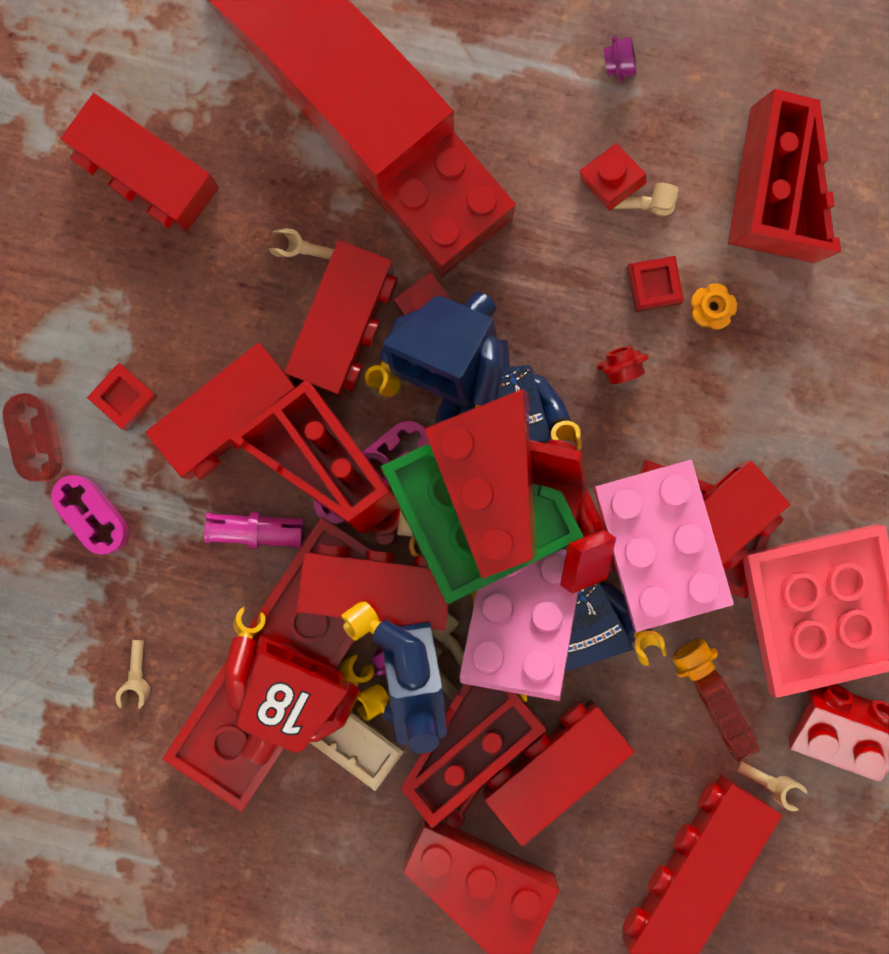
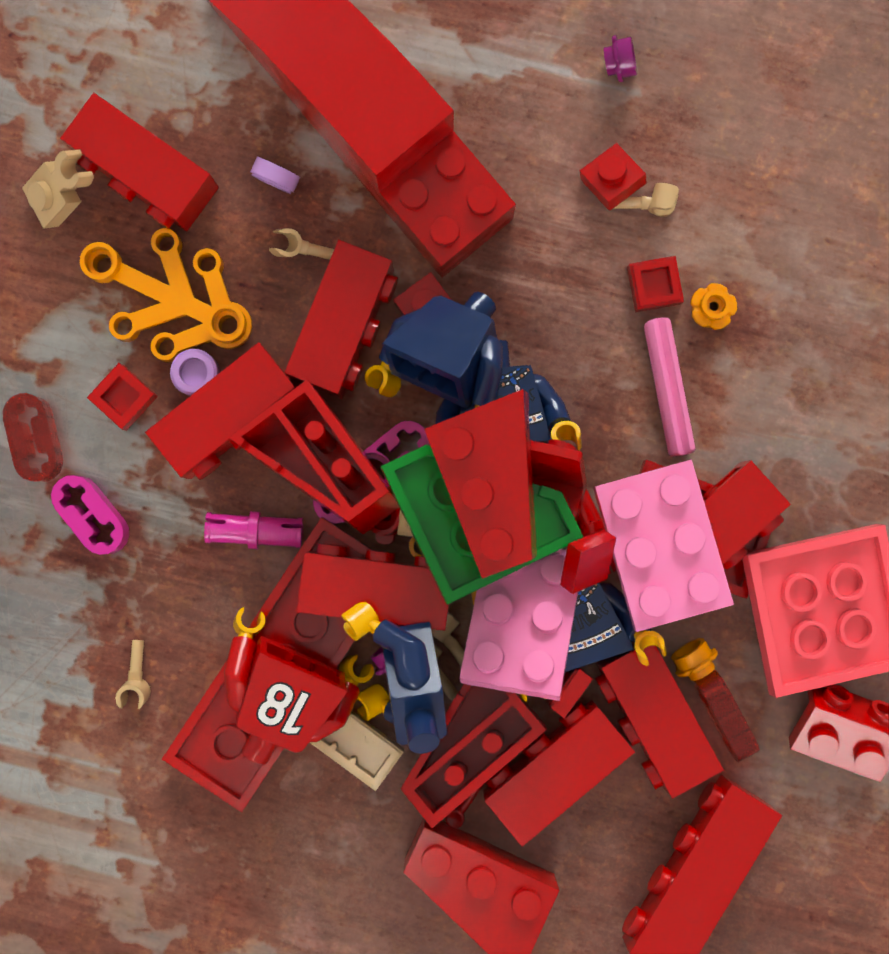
(53, 188): none -> tan plate
(174, 300): none -> light orange plant
(193, 370): none -> lavender tile
(274, 175): none -> lavender tile
(573, 686): none -> red tile
(623, 365): red plate -> none
(658, 720): none -> red brick
(669, 387): none -> bright pink axle
(777, 786): tan hand -> none
(782, 181): red wedge -> none

